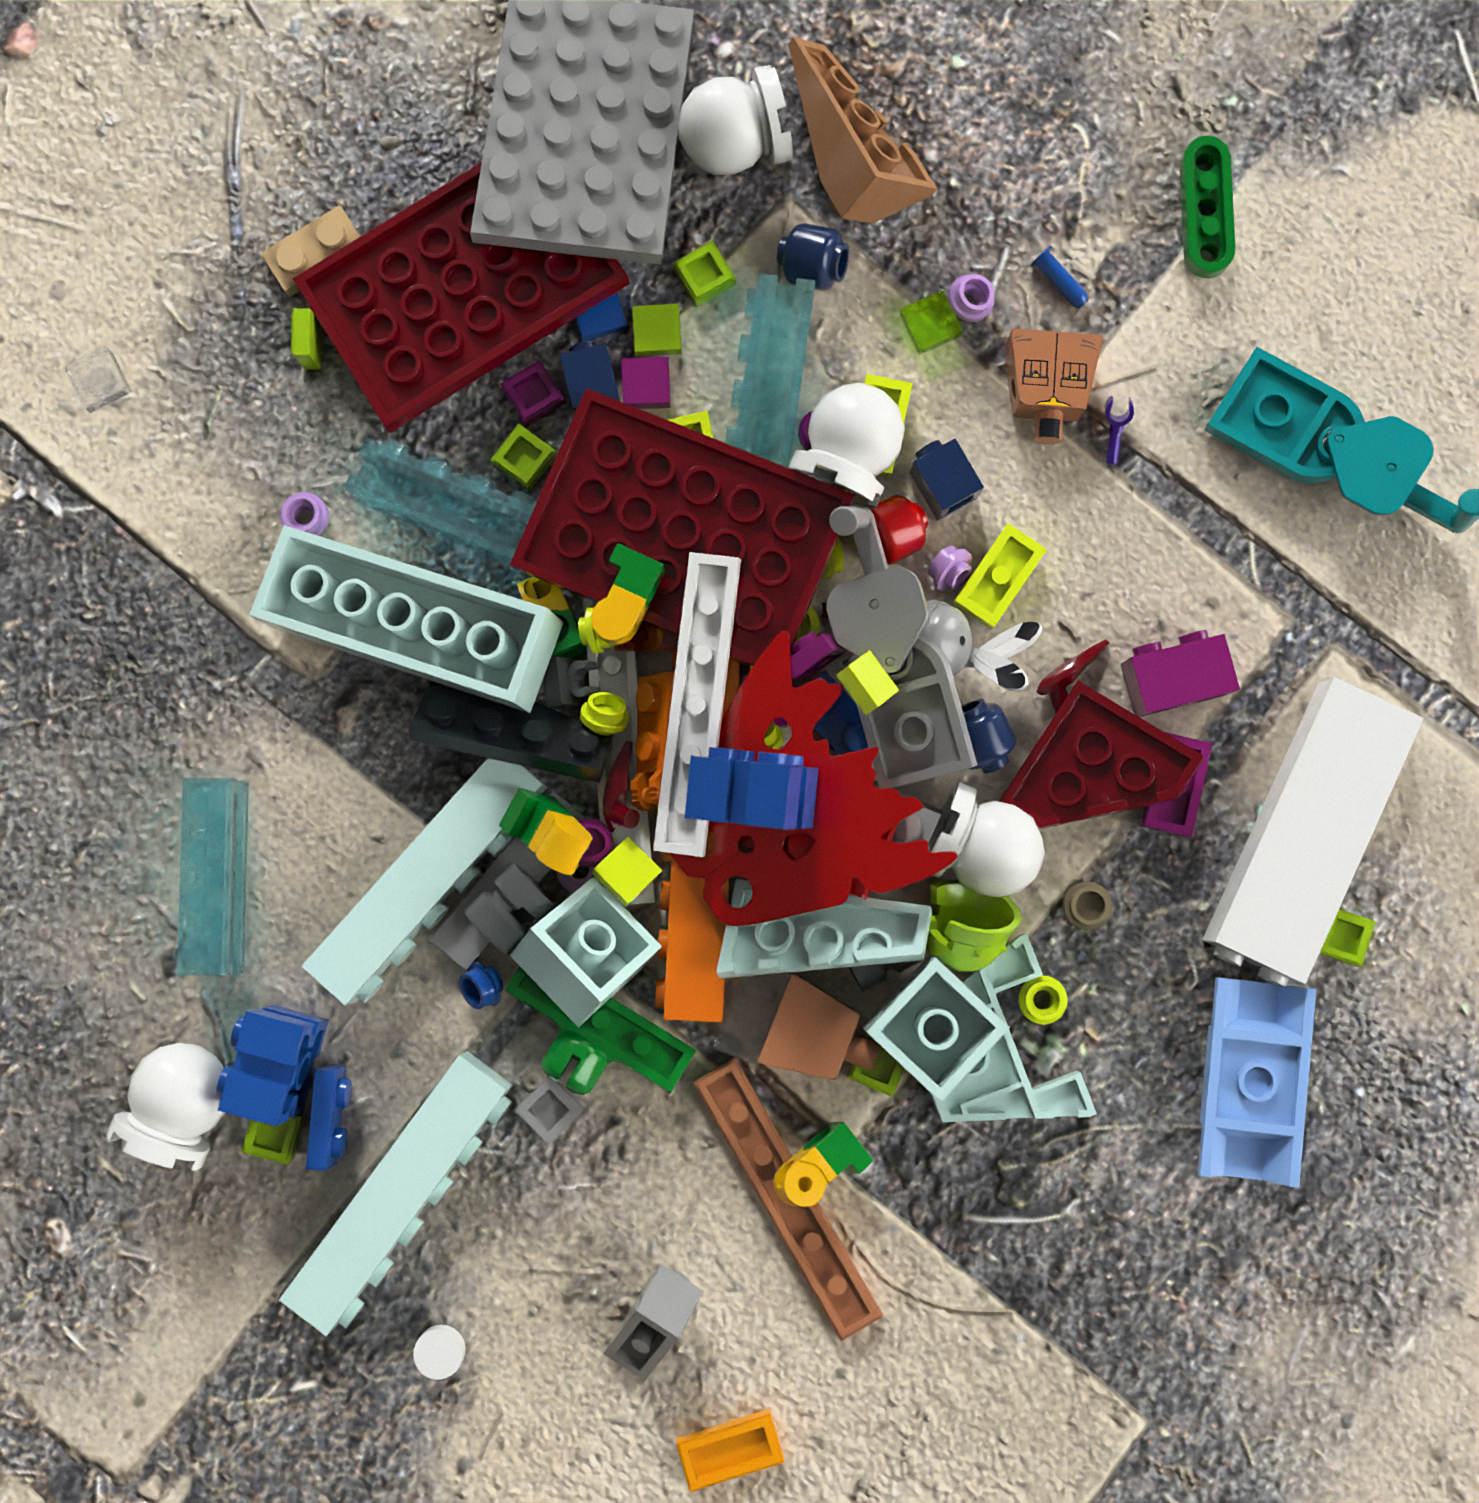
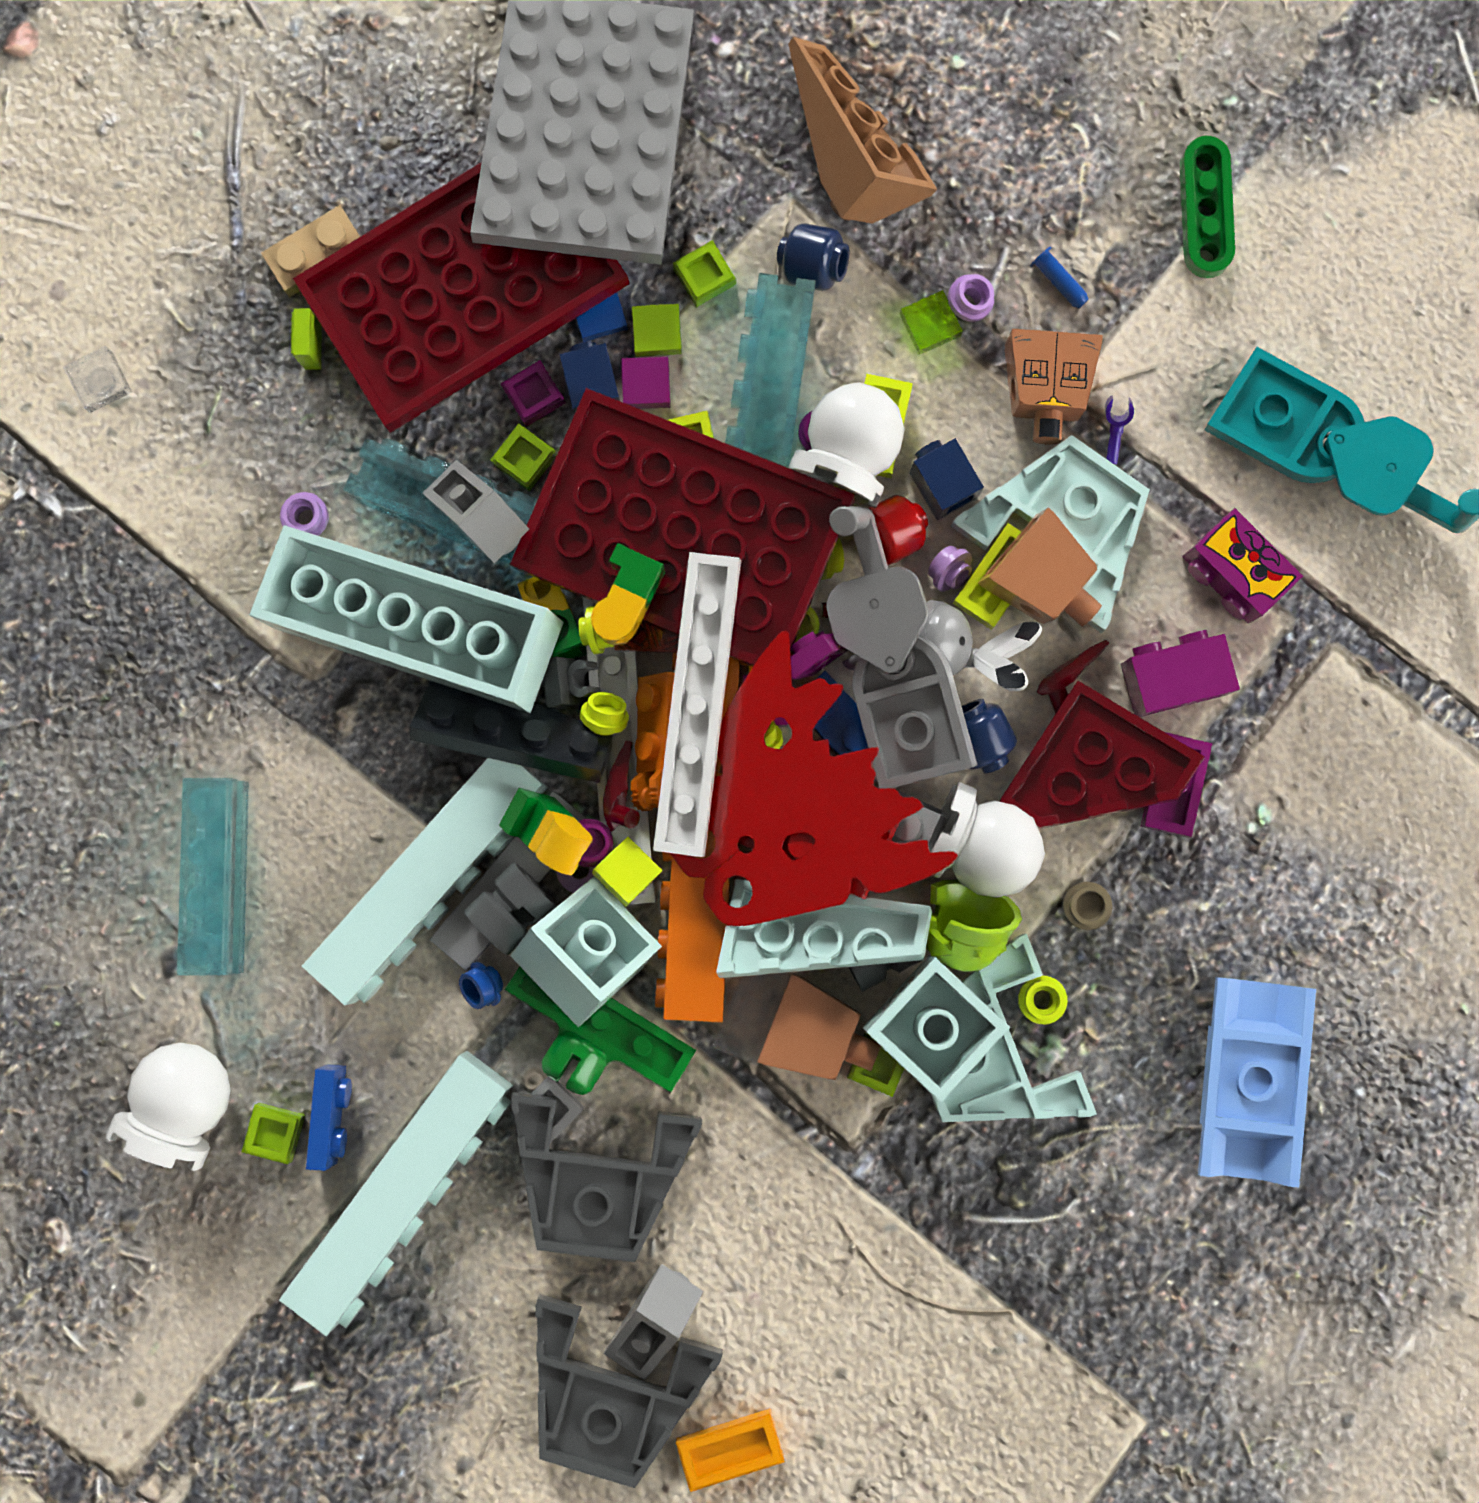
(271, 1064): blue brick -> none
(439, 1352): white tile -> none
(476, 511): none -> light grey slope
(595, 1201): none -> dark grey wing
(602, 1417): none -> dark grey wing
(733, 123): white tile -> none
(761, 793): blue brick -> none
(803, 1229): nougat tile -> none
(805, 1175): leg -> none
(867, 682): neon yellow tile -> none
(1044, 573): none -> nougat torso
(1088, 496): none -> light aqua wing
(1241, 567): none -> magenta brick
(1312, 832): white brick -> none
(1348, 938): lime tile -> none

